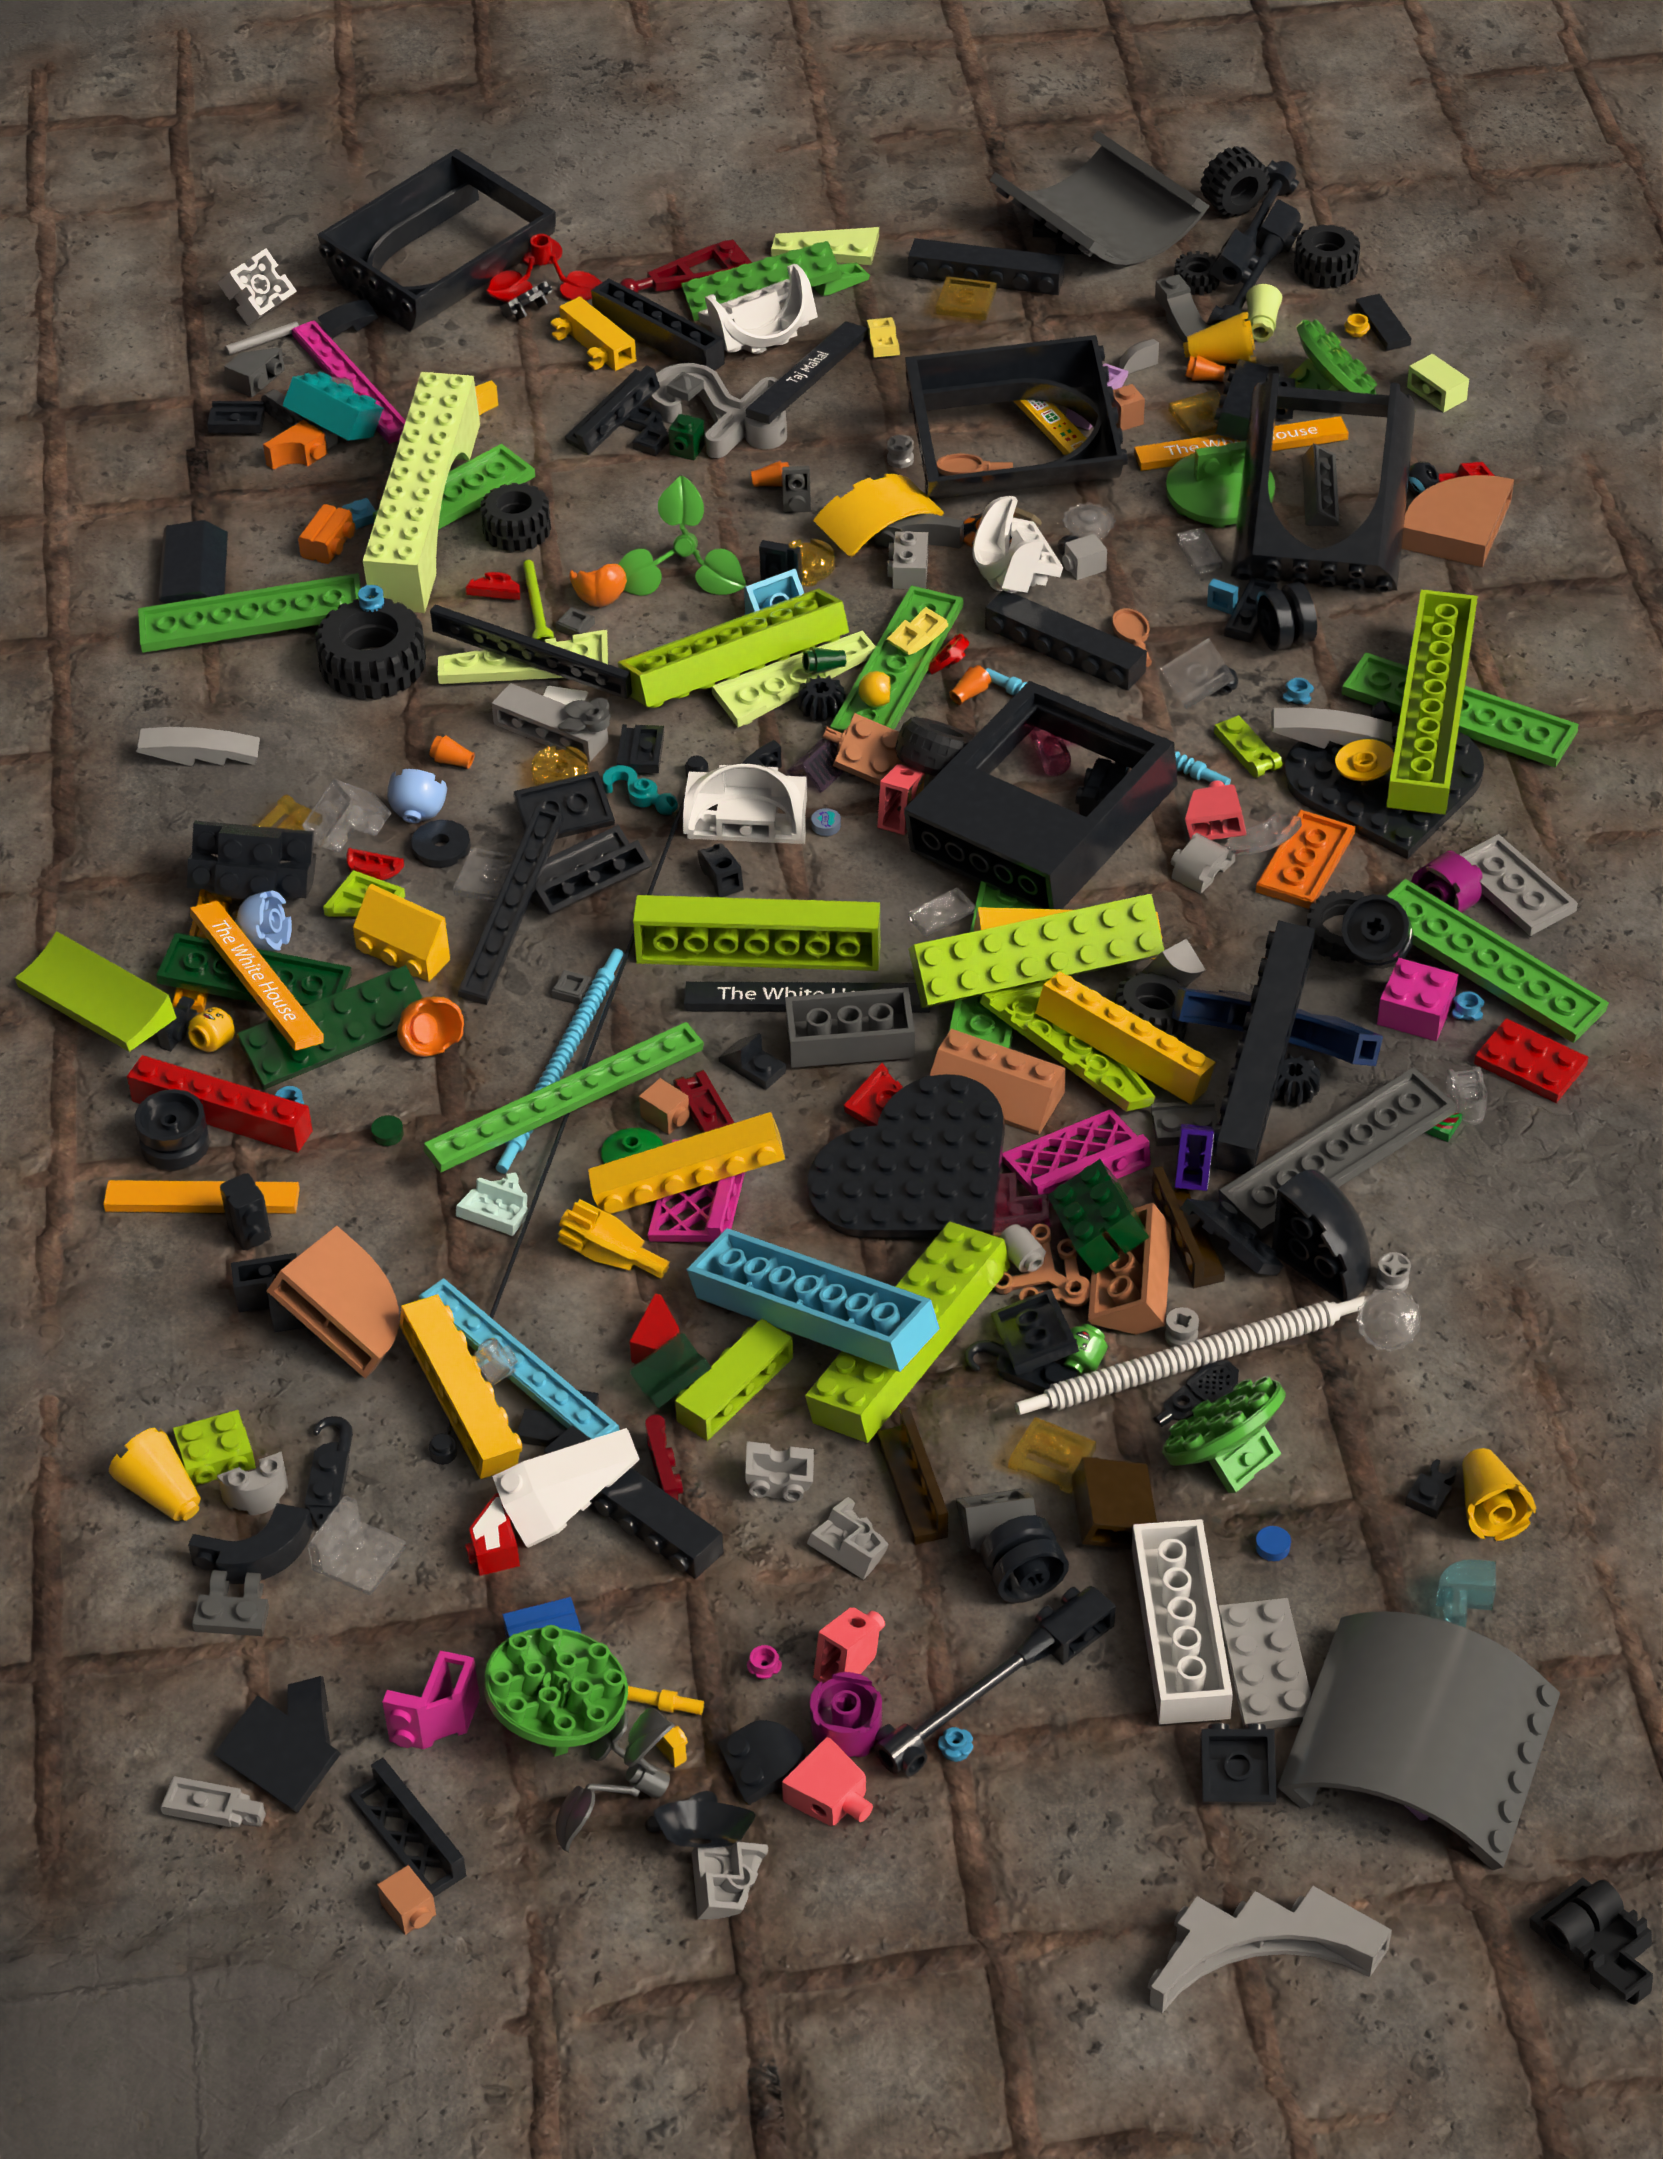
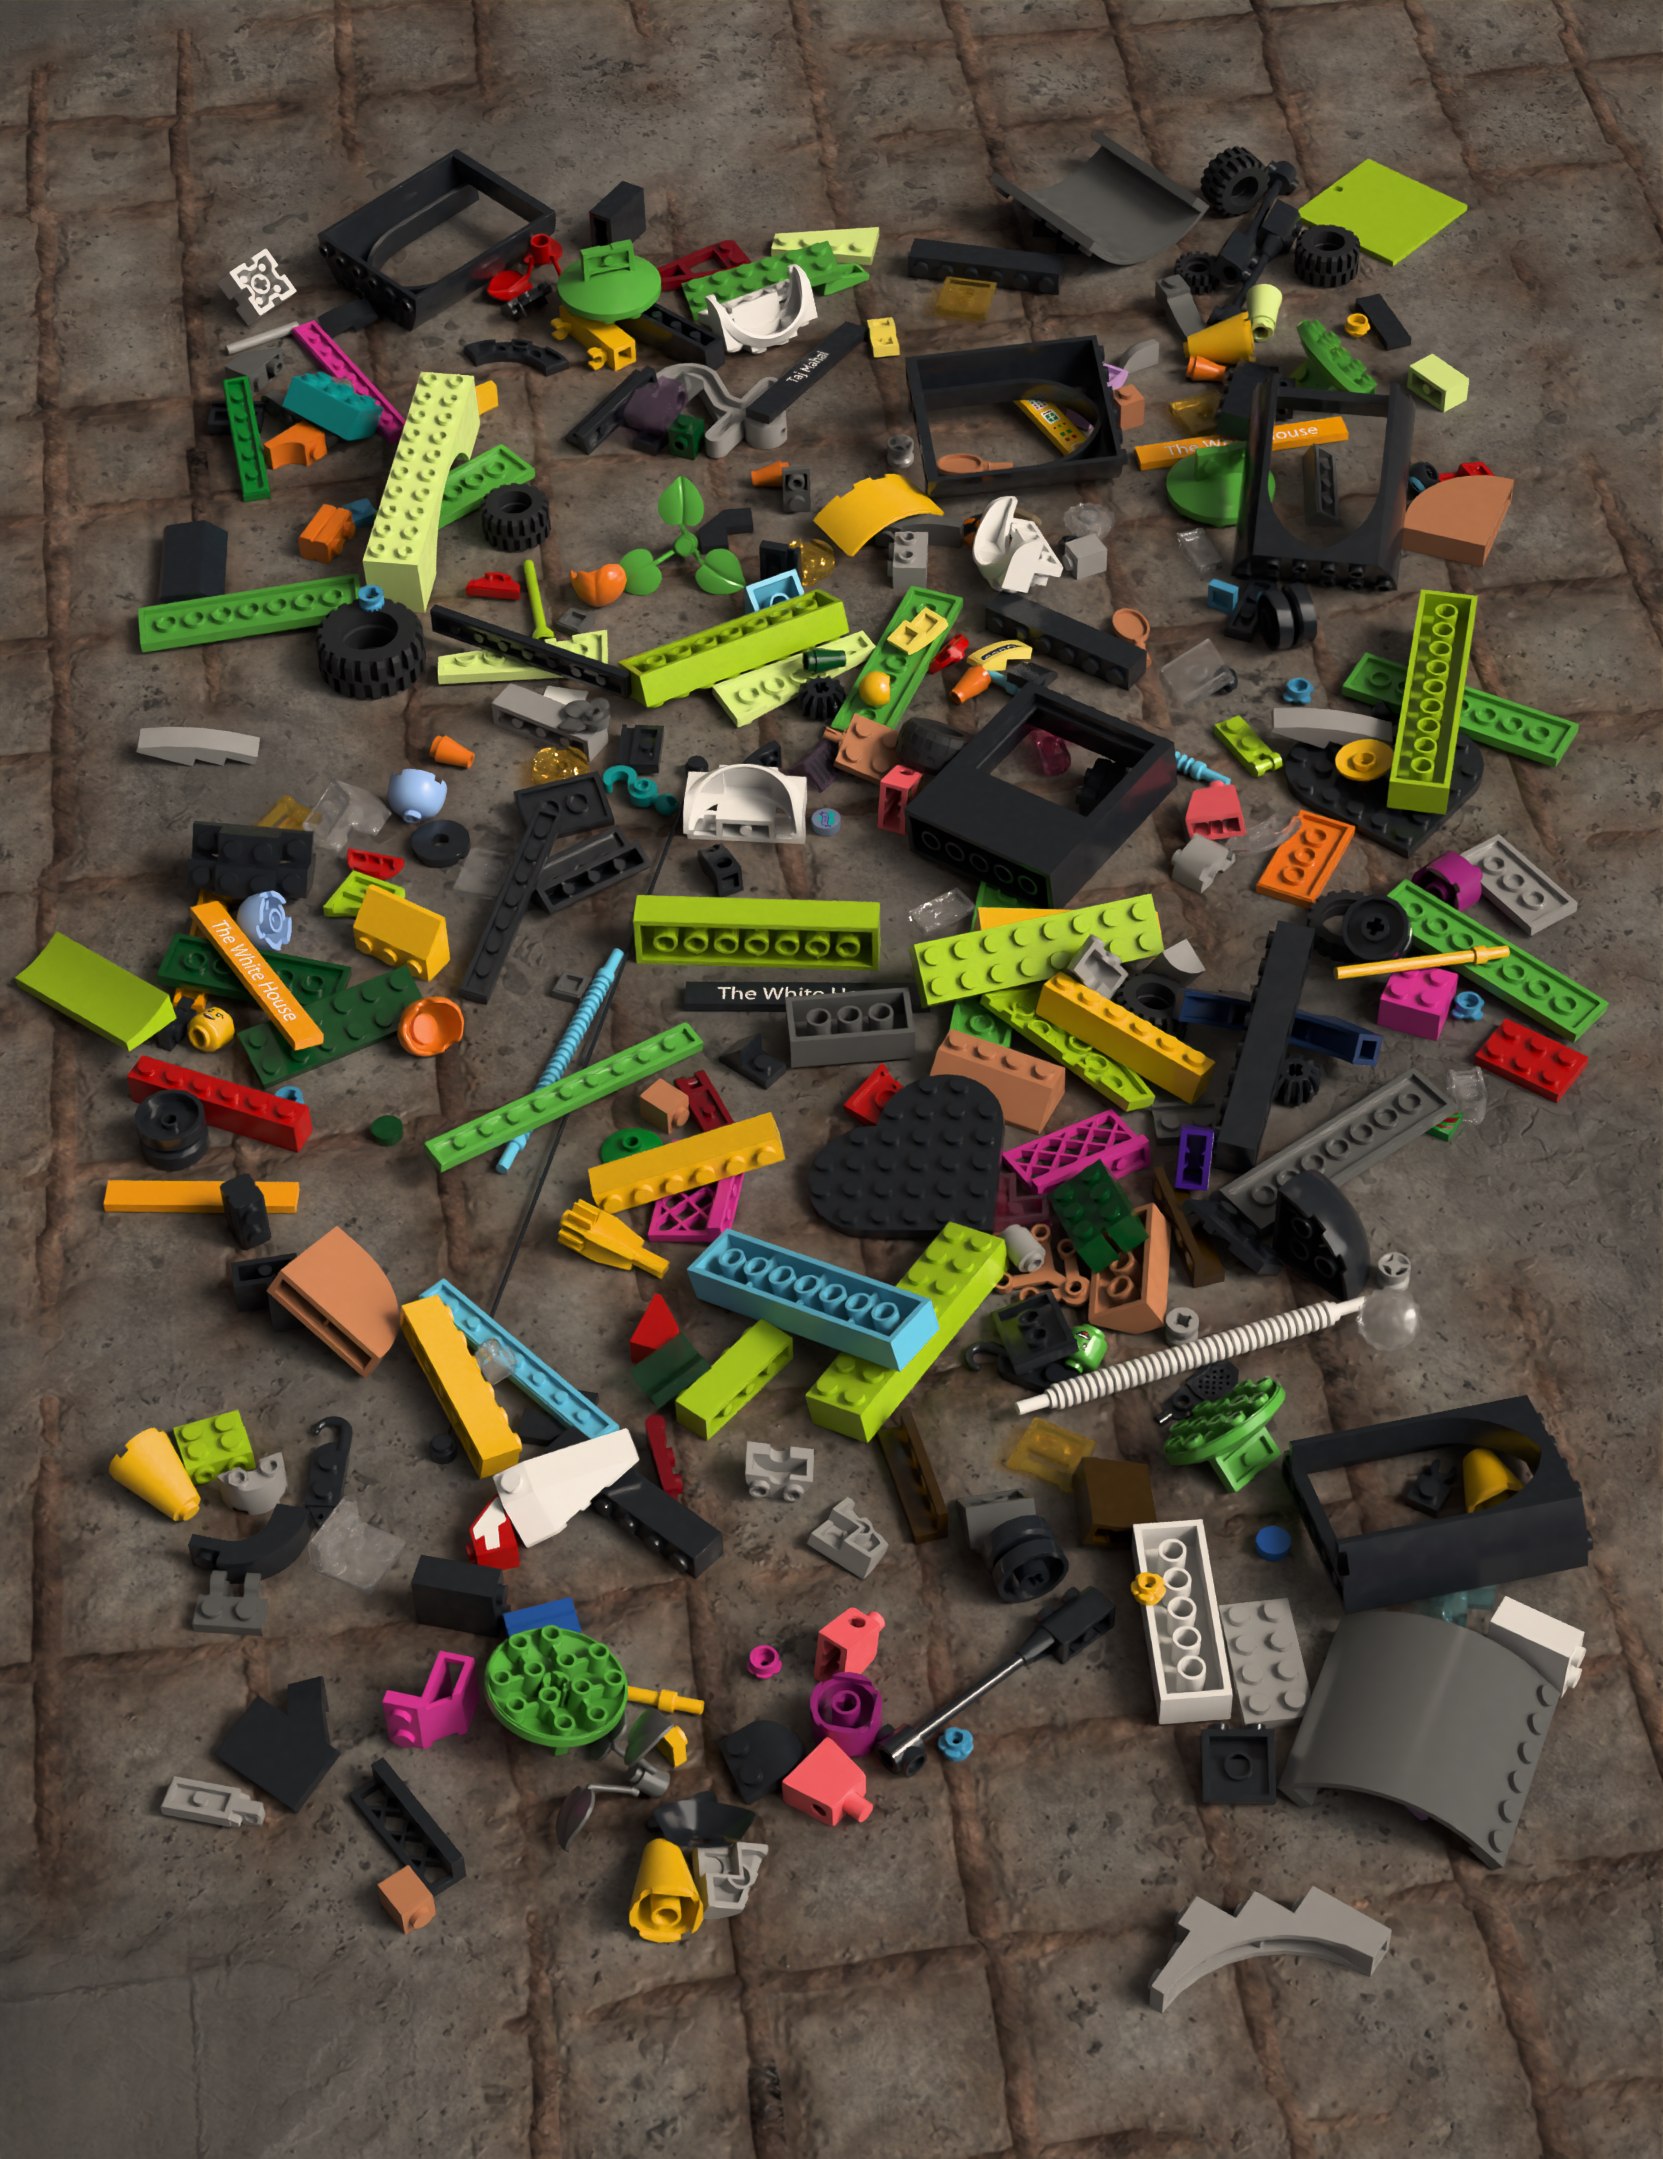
(246, 439): none -> green tile
(459, 1596): none -> black brick
(495, 1204): light aqua slope -> none
(517, 351): none -> black tile
(609, 283): none -> bright green bracket
(618, 216): none -> black brick
(656, 406): none -> clear purple piece
(664, 1895): none -> yellow cone
(729, 521): none -> black tile
(995, 656): none -> light yellow slope
(1032, 672): none -> black slope
(1097, 968): none -> light grey cylinder
(1148, 1595): none -> yellow plate
(1383, 210): none -> lime piece
(1475, 955): none -> yellow bar
(1517, 1539): none -> black panel
(1541, 1641): none -> white brick
(1598, 1934): black plate -> none

